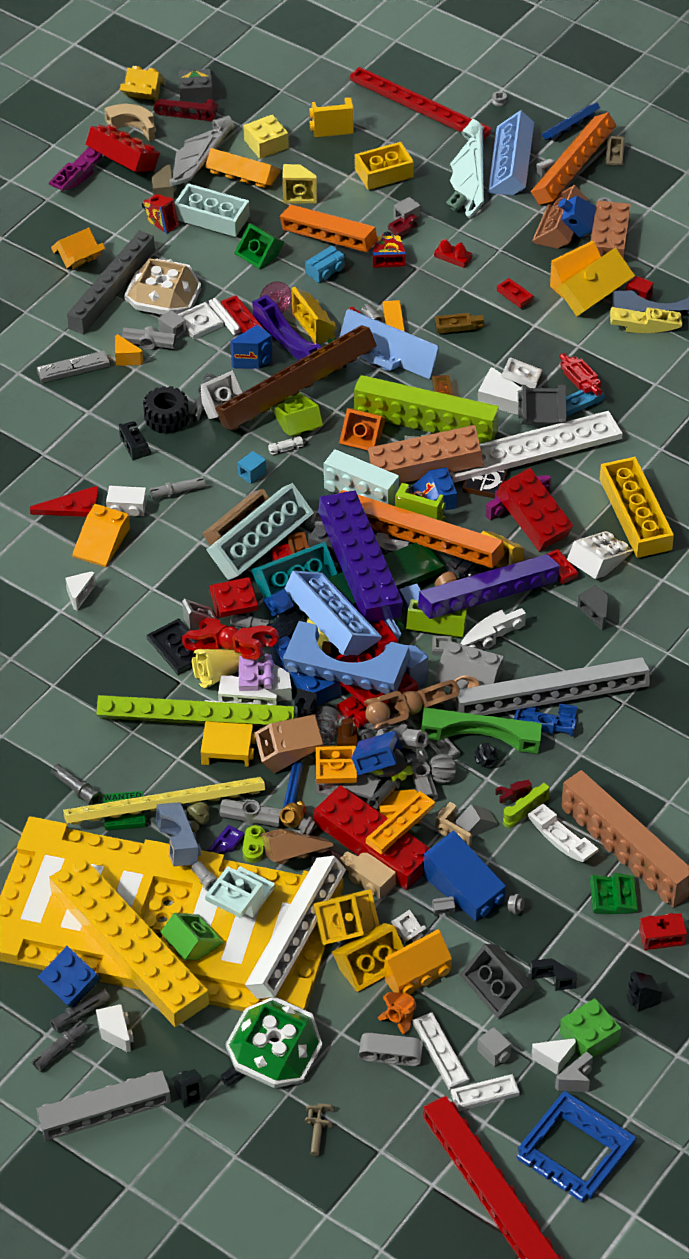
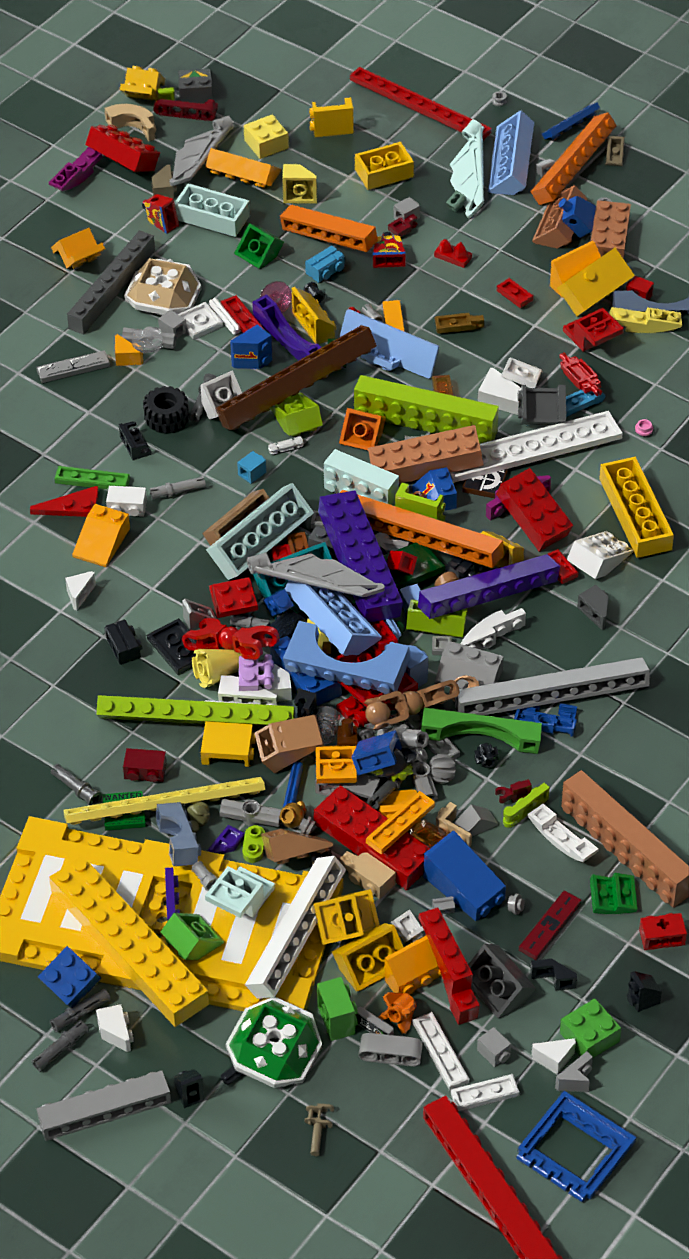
(90, 478): none -> bright green tile
(122, 641): none -> black brick
(144, 765): none -> dark red brick
(147, 340): none -> clear piece
(166, 93): none -> lime tile
(172, 897): none -> dark purple plate
(312, 288): none -> black bush
(315, 572): none -> light grey wing
(336, 1008): none -> bright green brick
(372, 1023): none -> light grey tile
(401, 562): none -> red panel
(428, 833): none -> clear orange plate
(452, 965): none -> red arch
(549, 925): none -> dark red tile
(593, 329): none -> red bracket
(644, 427): none -> bright pink plate

